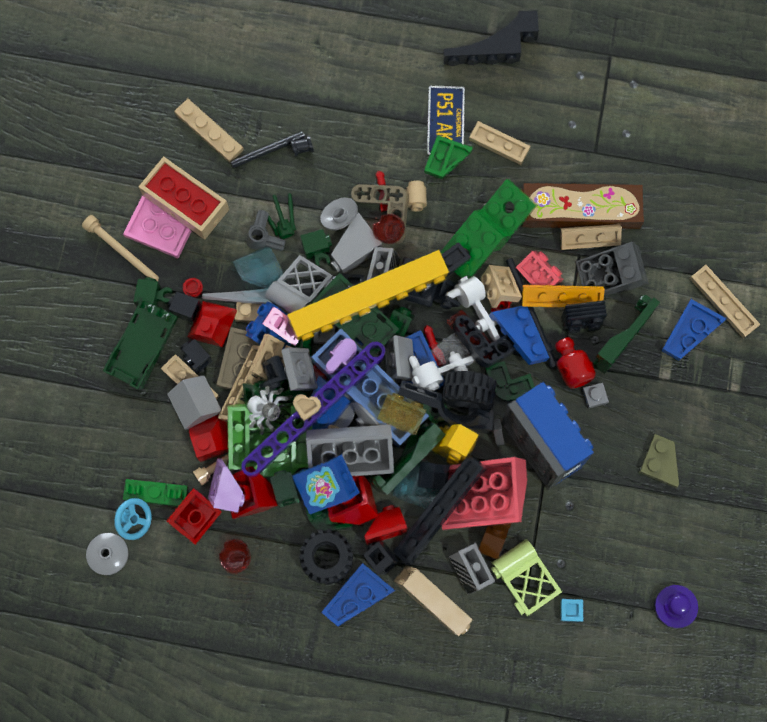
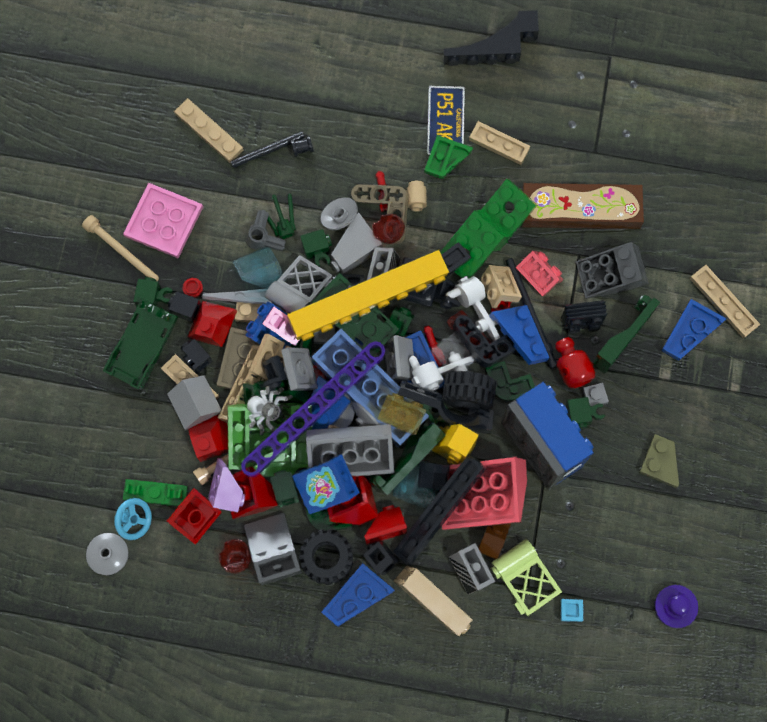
(184, 198): brick -> none
(272, 549): none -> dark grey slope
(306, 406): tan tile -> none
(341, 355): lavender arm -> none
(497, 428): dark grey tile -> none
(559, 295): light orange plate -> none
(582, 412): none -> dark green brick
(591, 236): tan plate -> none

